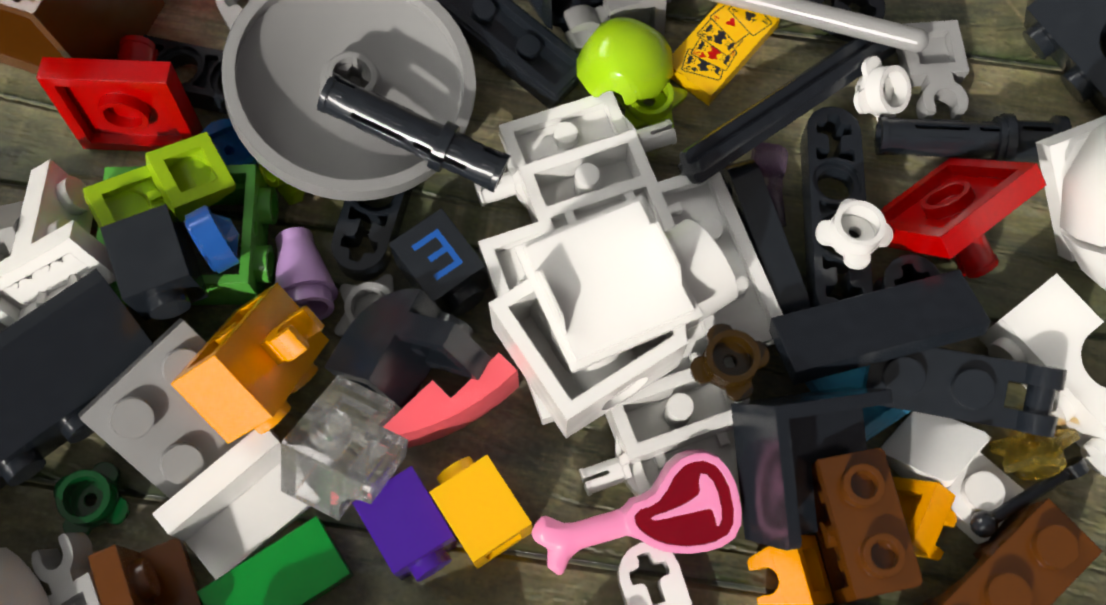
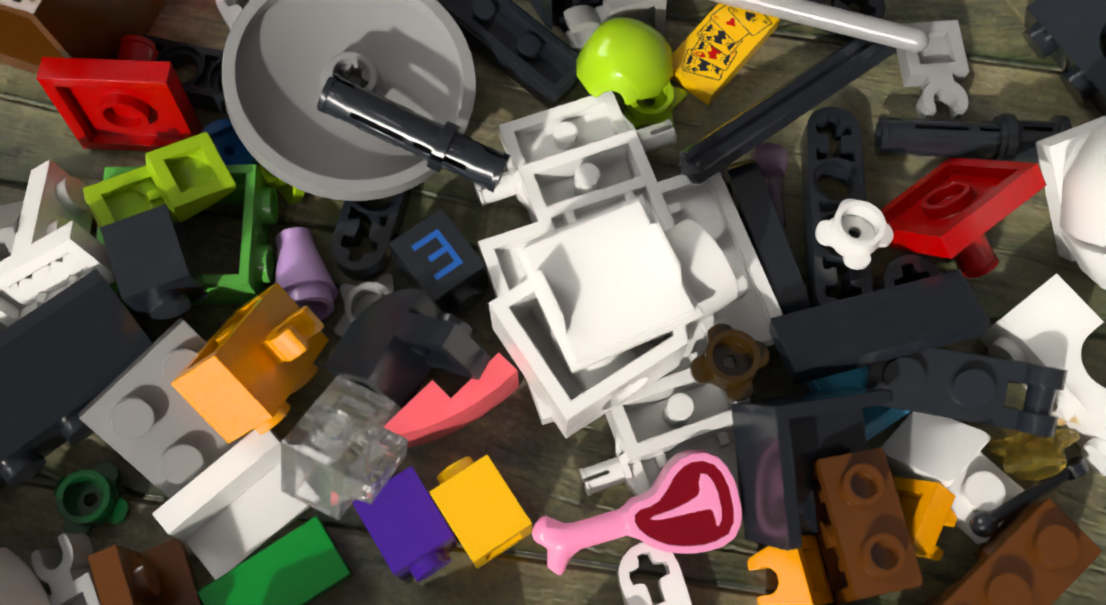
(214, 237): blue tile -> none
(881, 89): white plate -> none

